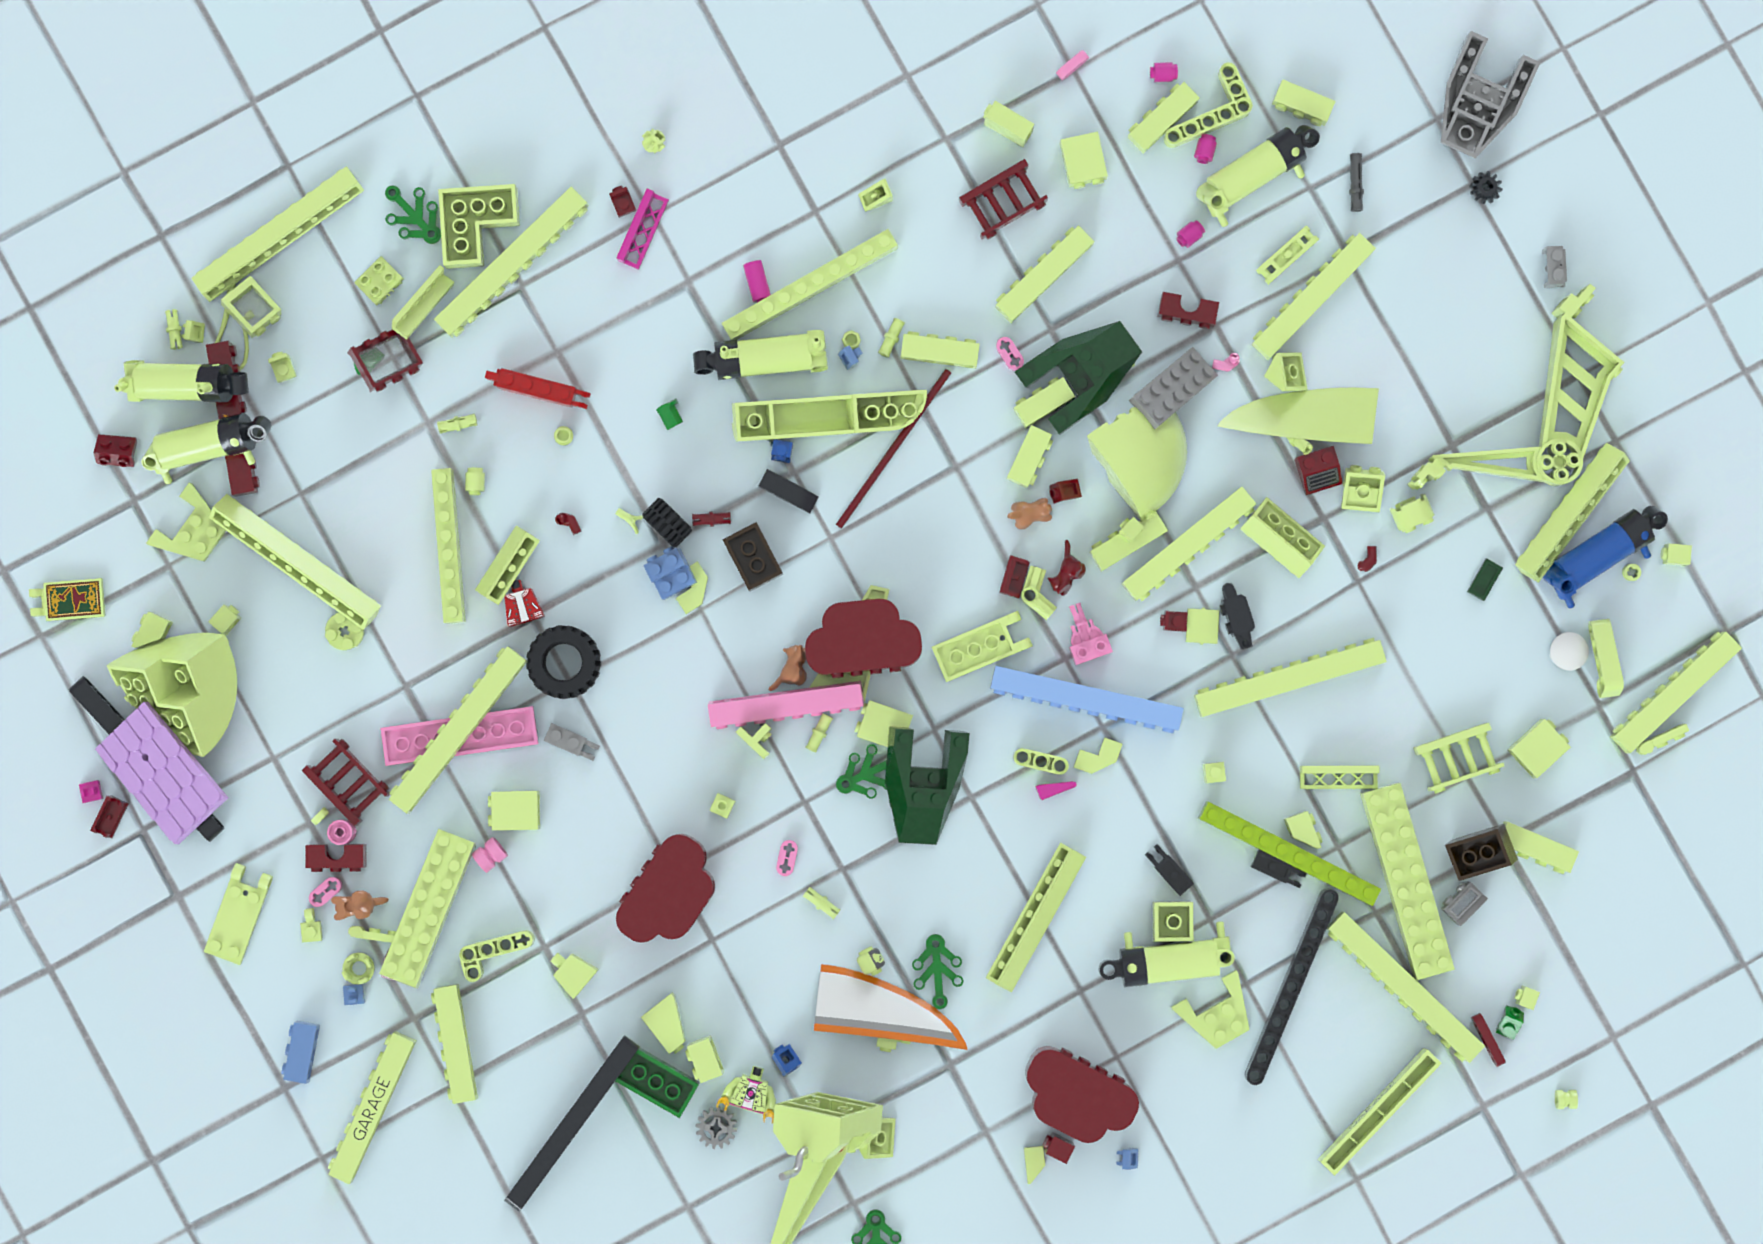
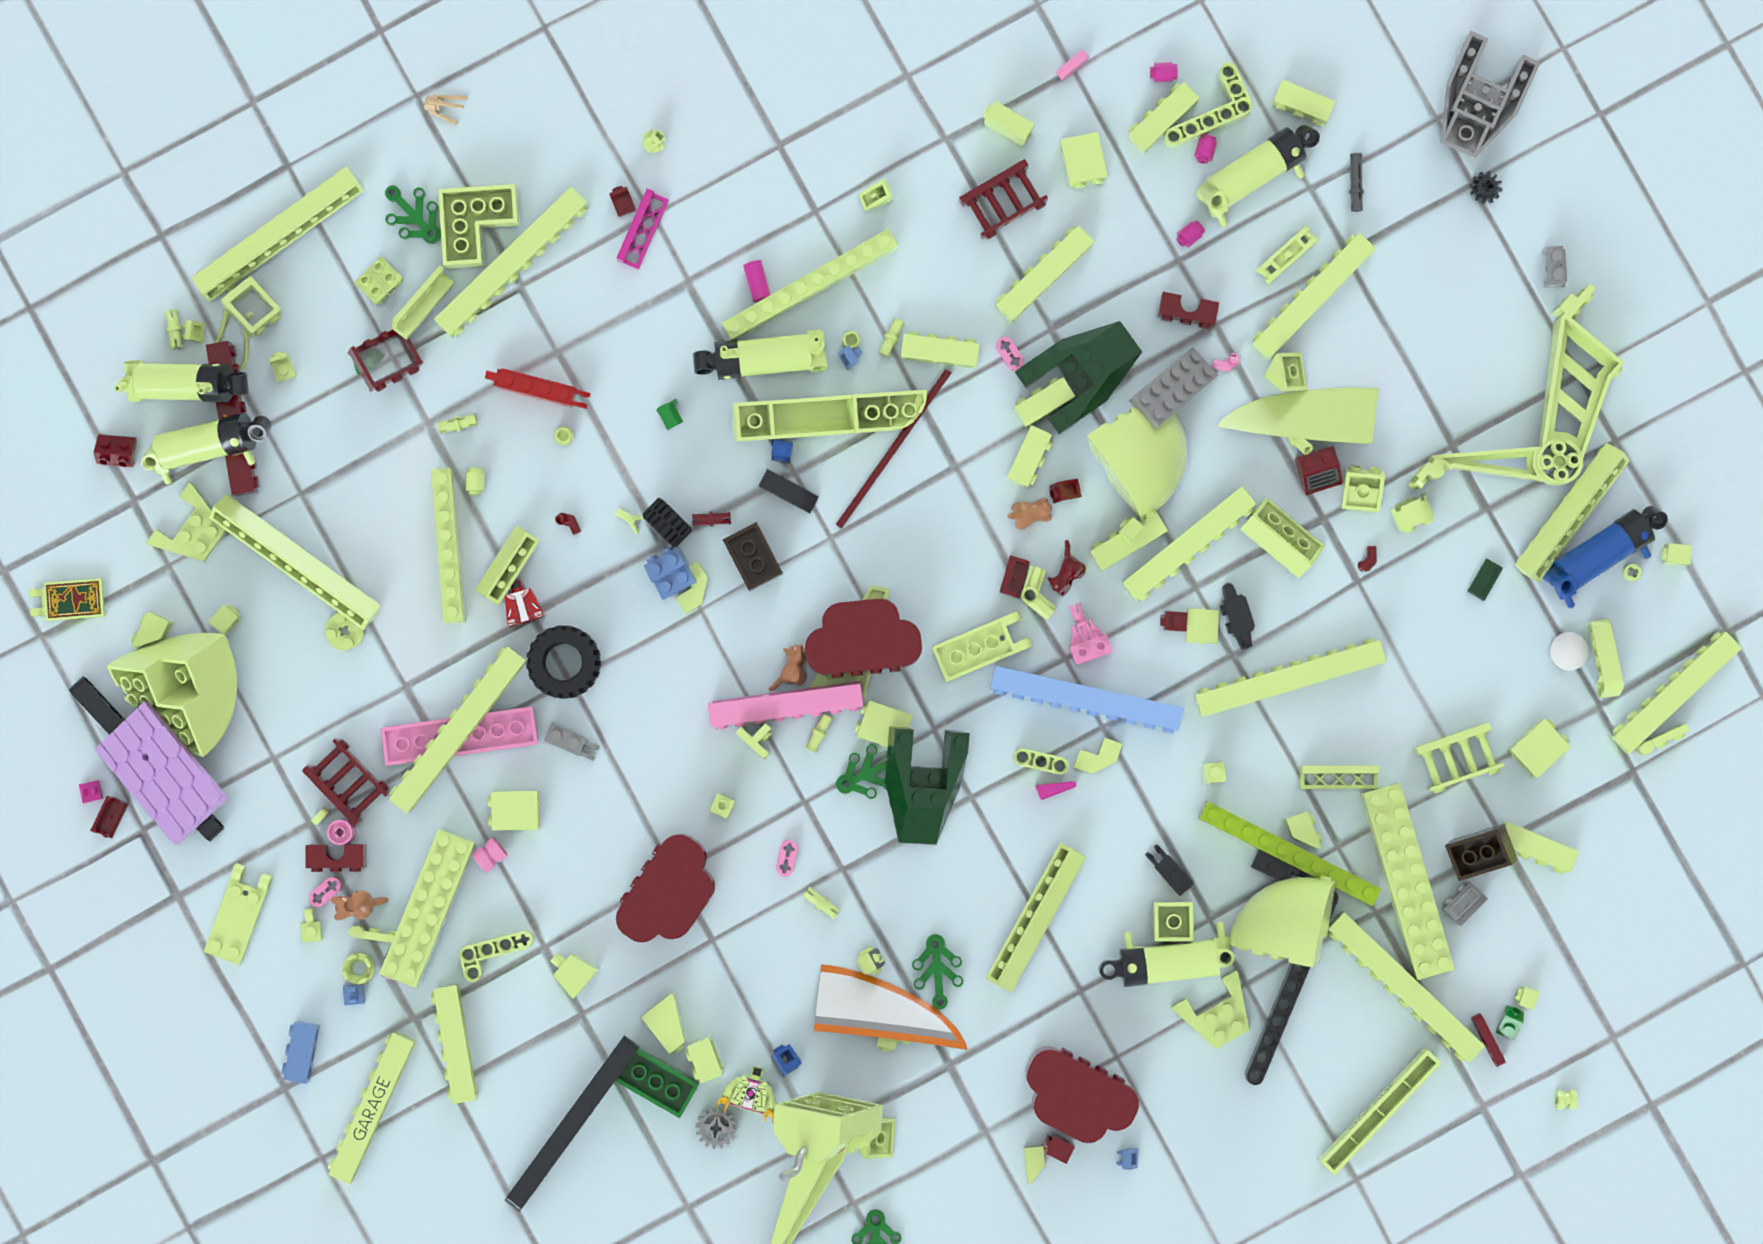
(435, 103): none -> tan plant
(1286, 920): none -> yellowish green brick

